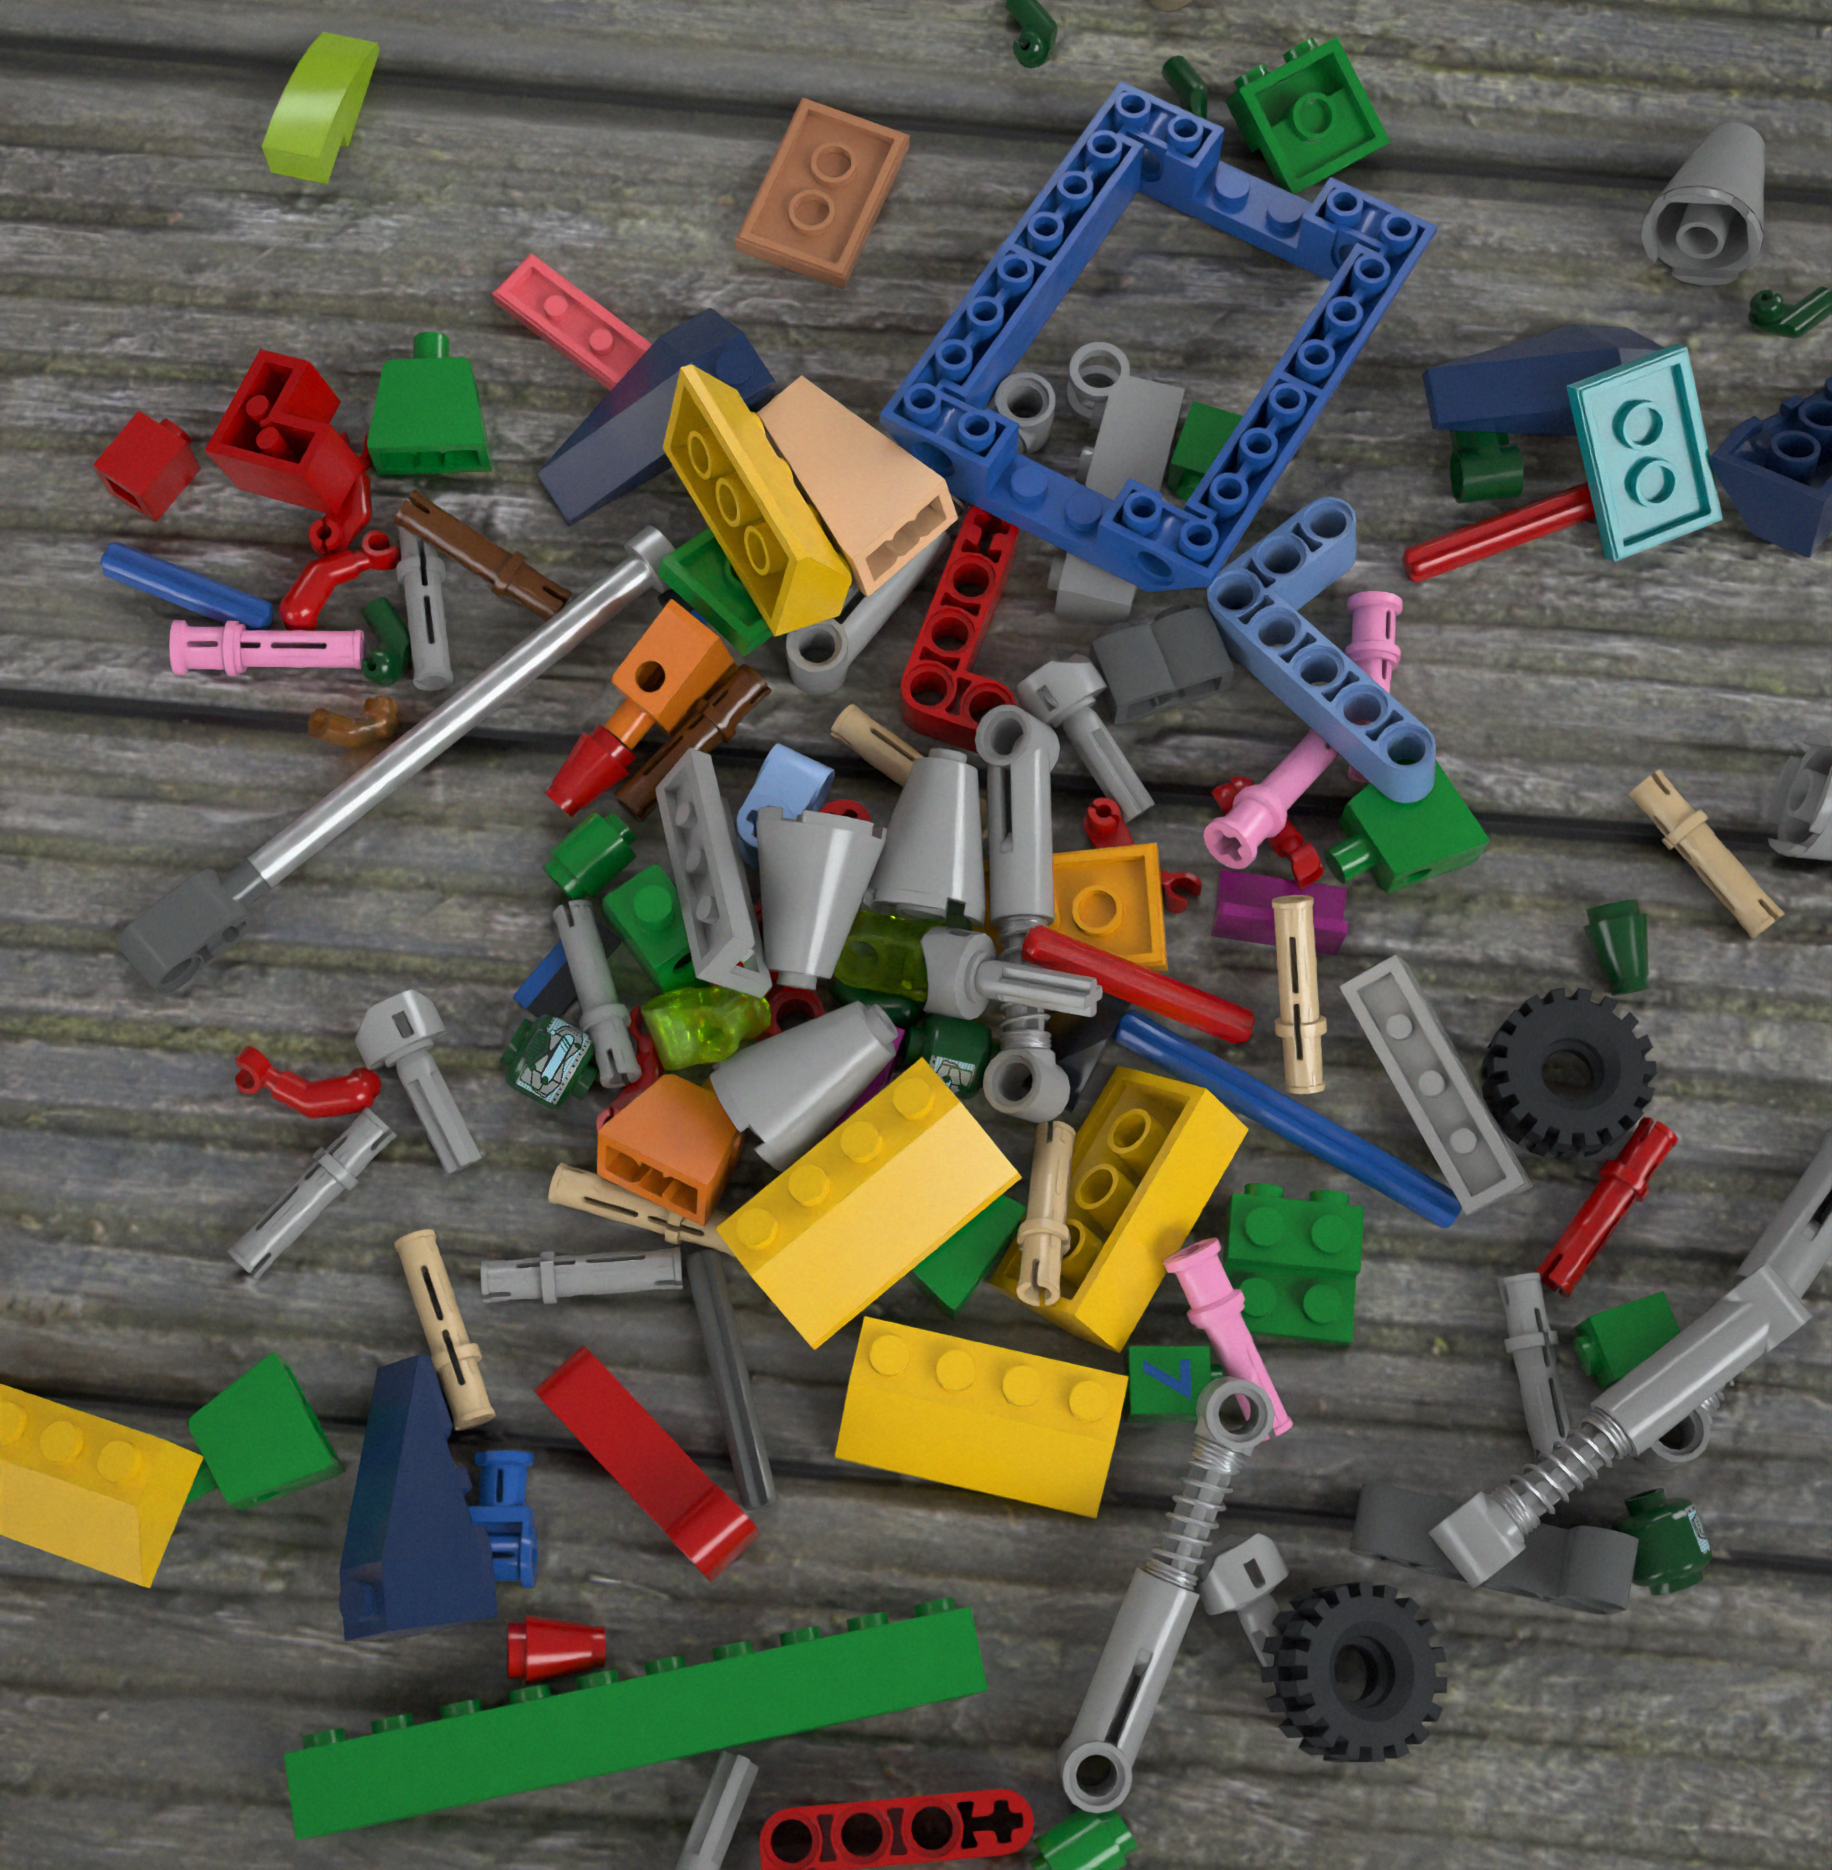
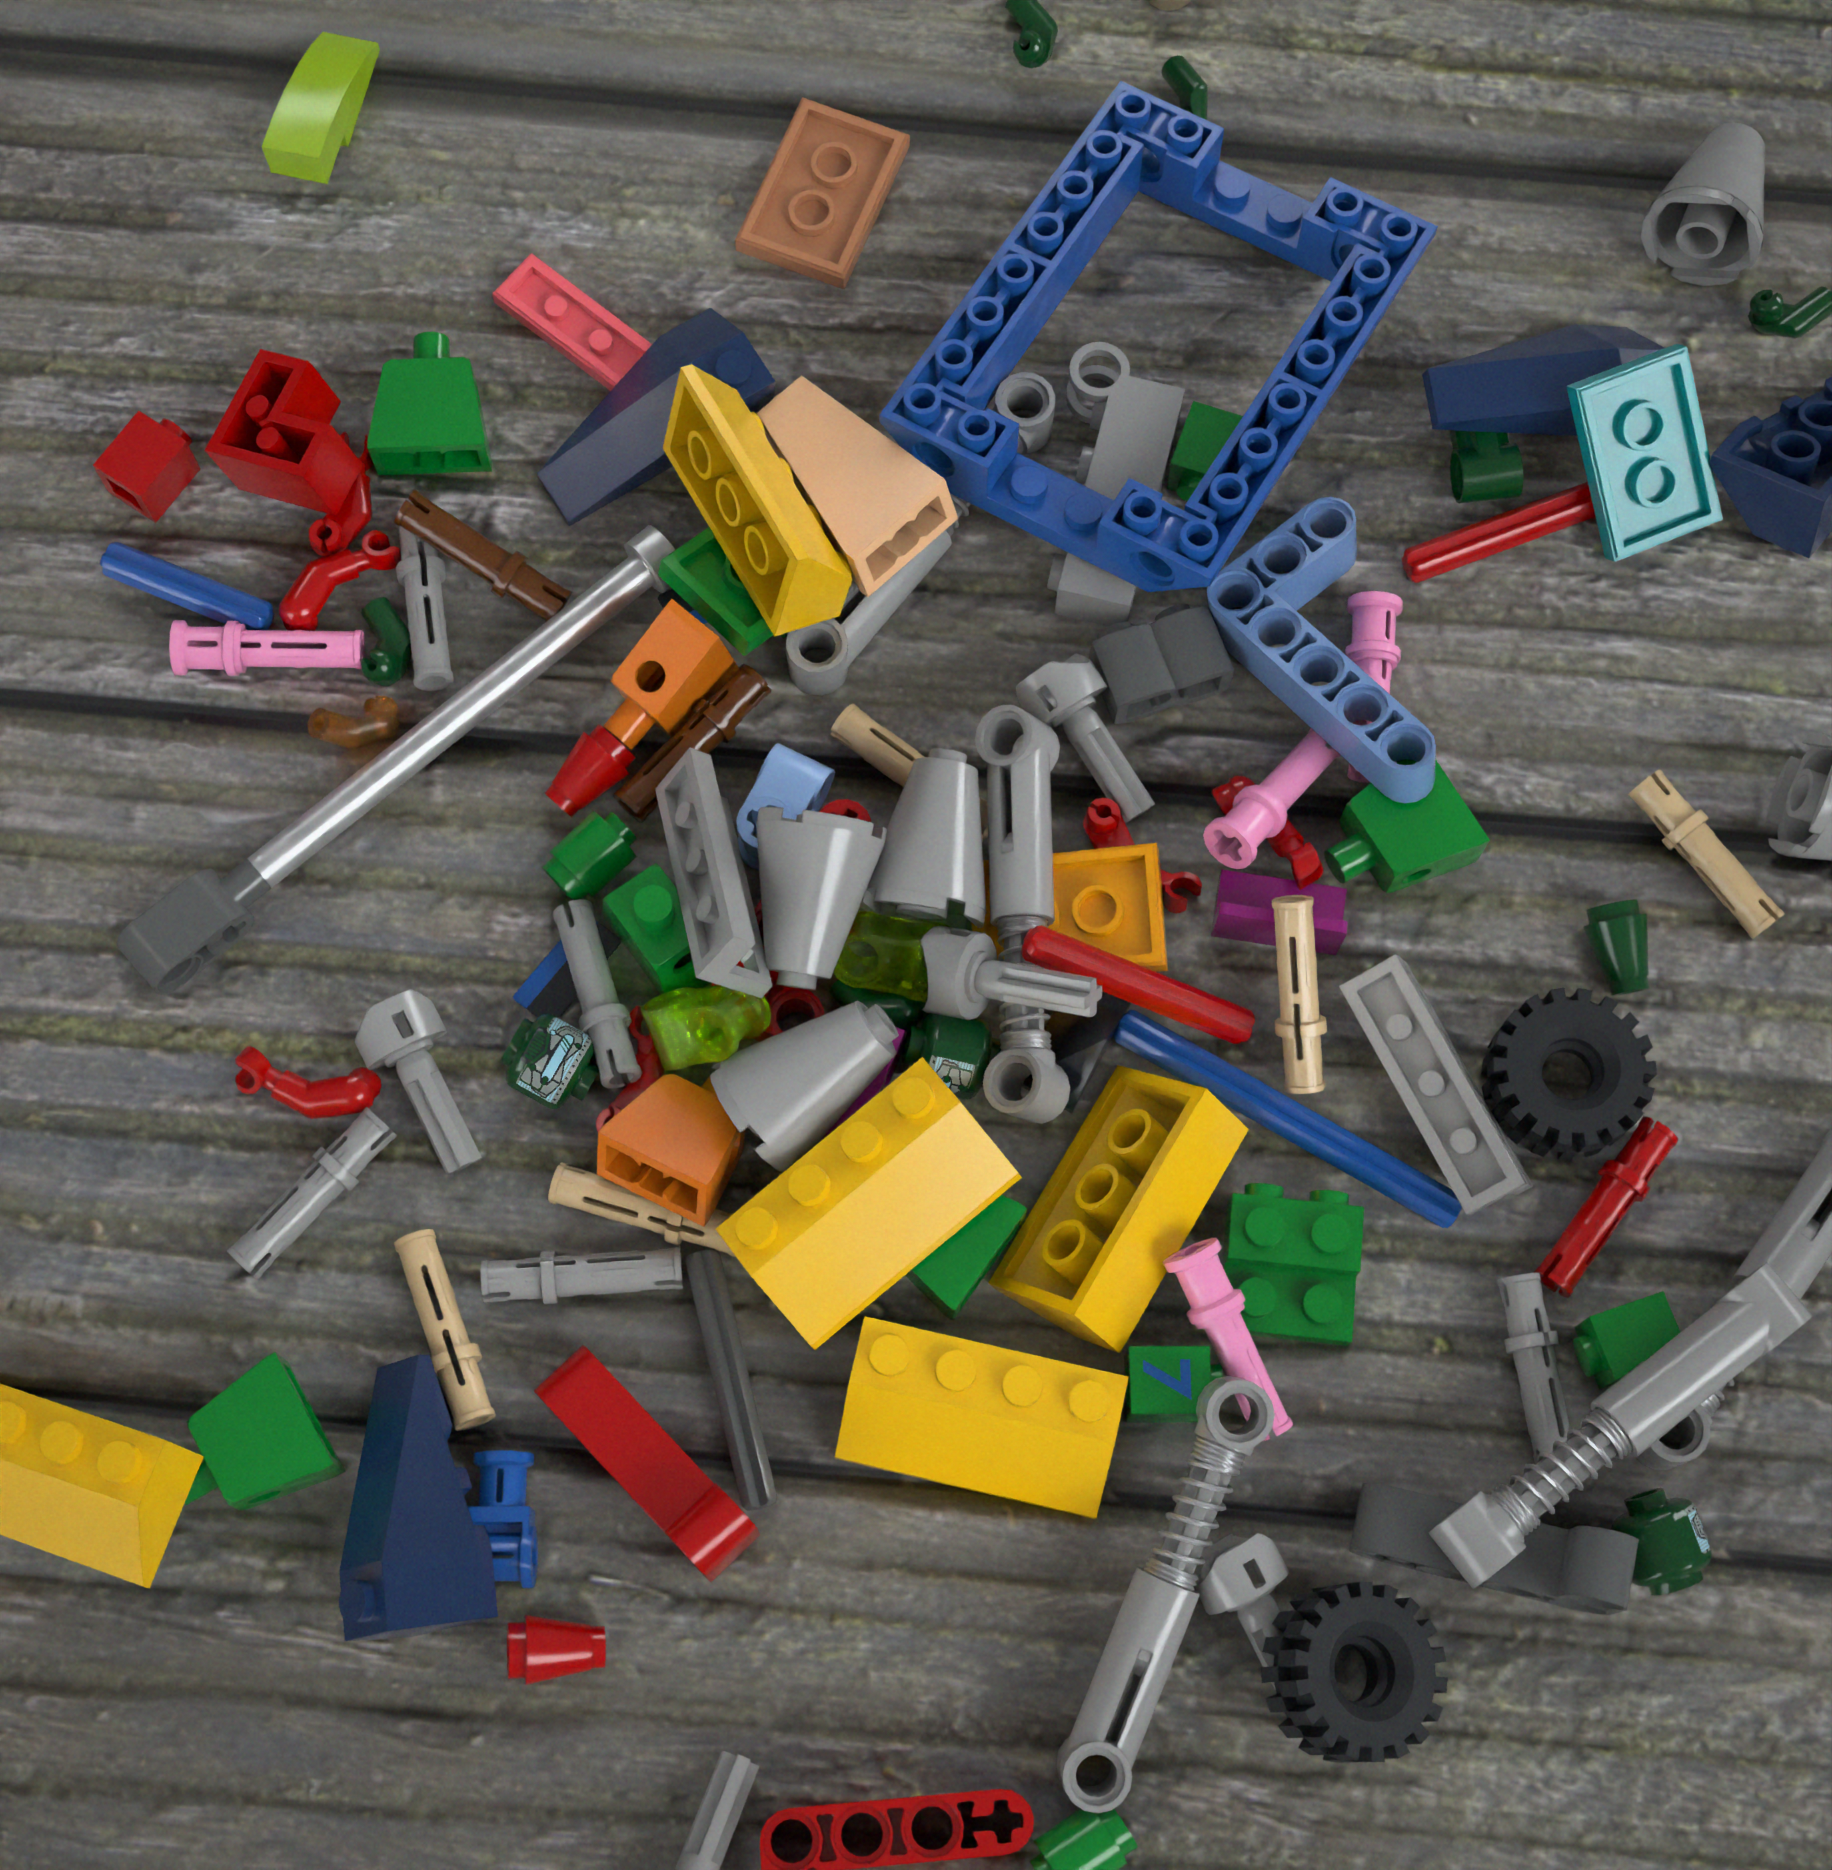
(634, 1721): green brick -> none
(968, 621): red beam -> none
(1044, 1233): tan pin -> none
(1307, 115): green plate -> none

